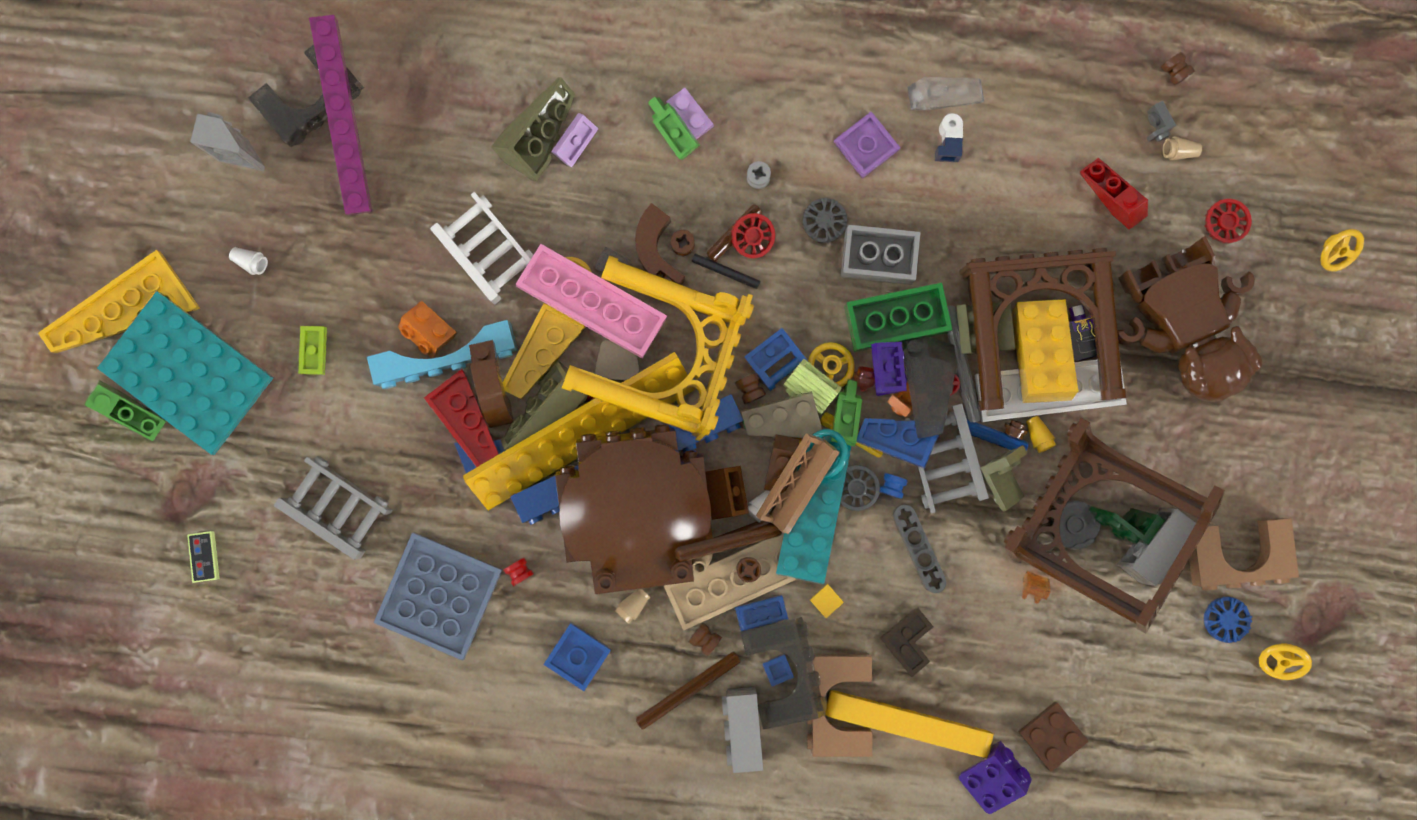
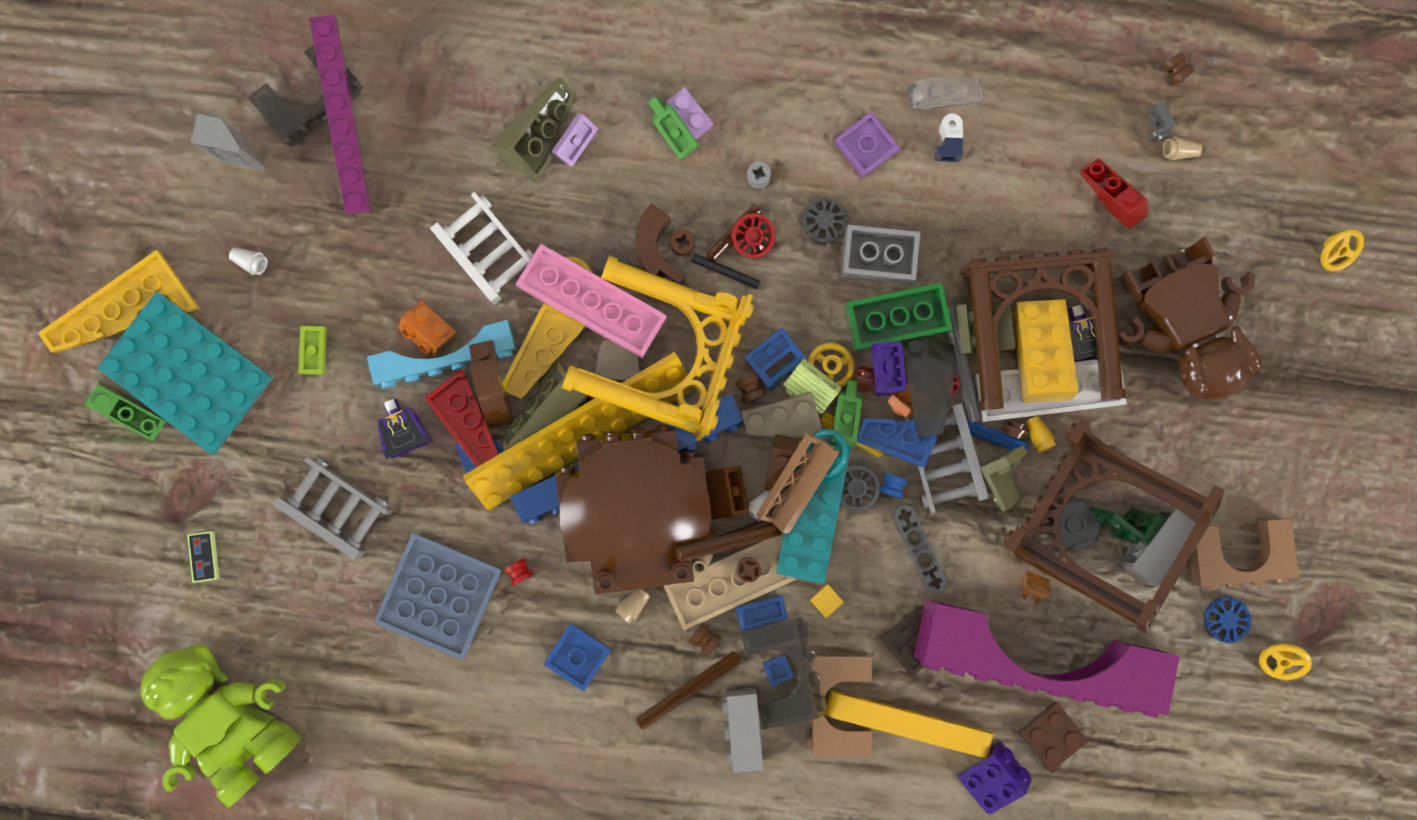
(217, 727): none -> lime piece
(401, 430): none -> torso
(1120, 677): none -> magenta arch
(1228, 221): red wheel -> none

